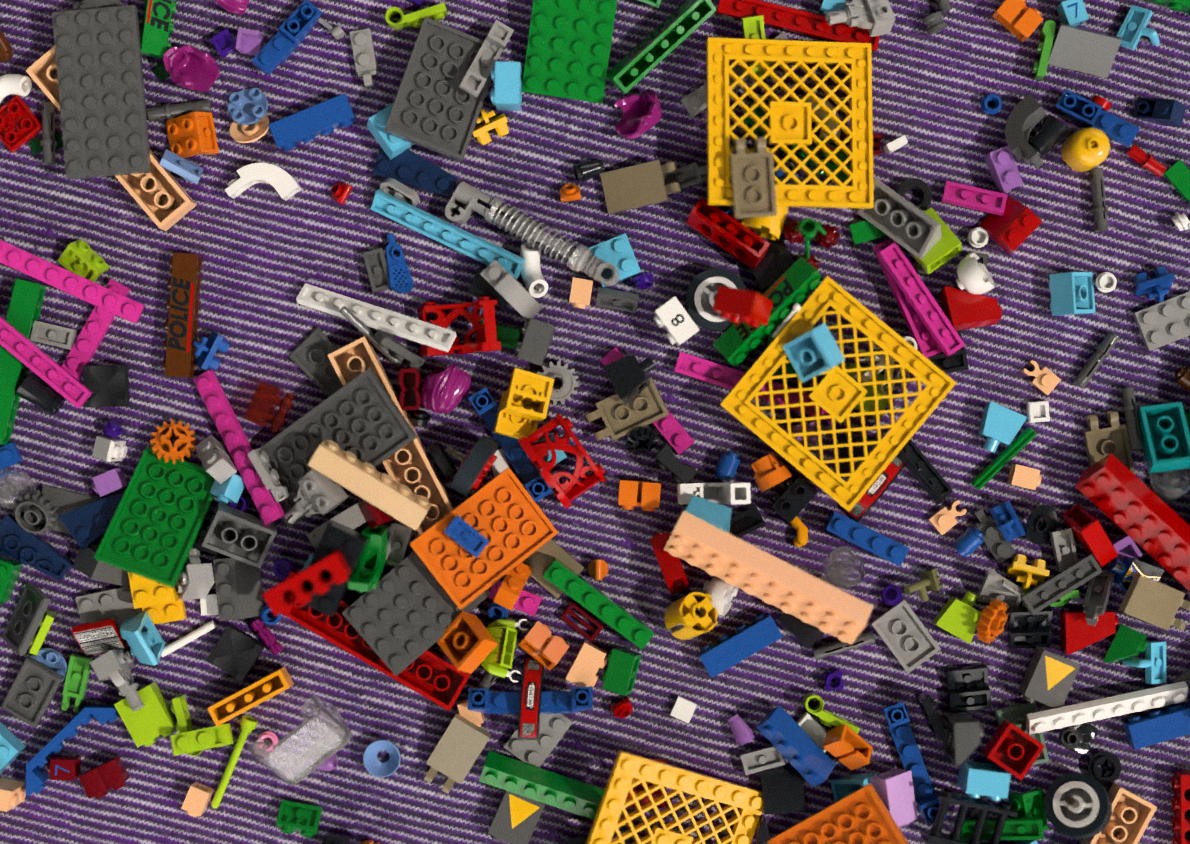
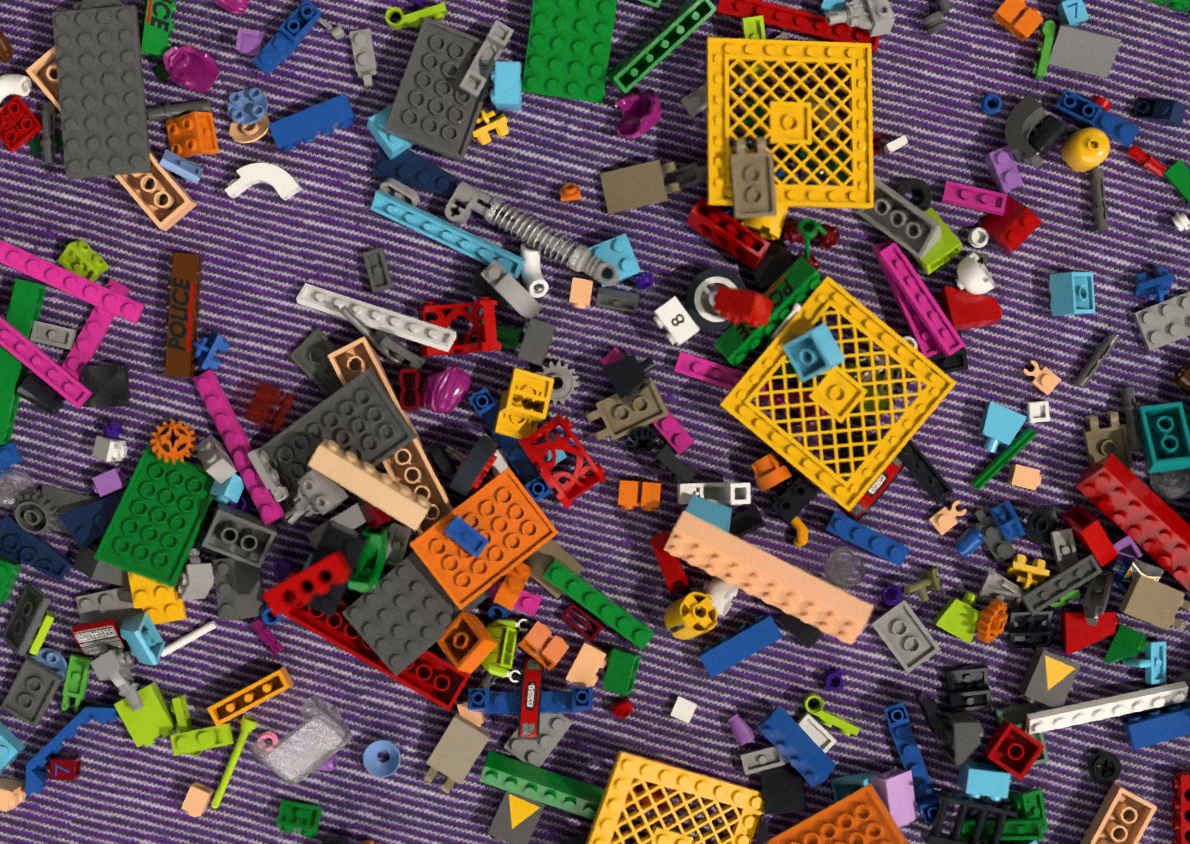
(104, 777): dark red brick -> none
(209, 605): white tile -> none
(224, 42): dark purple plate -> none
(236, 652): black brick -> none
(340, 192): red plate -> none
(401, 279): blue piece -> none
(420, 418): black plate -> none
(586, 170): black cone -> none
(598, 569): orange plate -> none
(727, 466): blue brick -> none
(838, 646): dark grey pin -> none
(849, 746): orange piece -> none
(864, 232): green tile -> none
(1078, 805): wheel -> none
(1081, 737): black plate -> none
(1106, 282): white plate -> none
(1135, 26): medium azure plate -> none

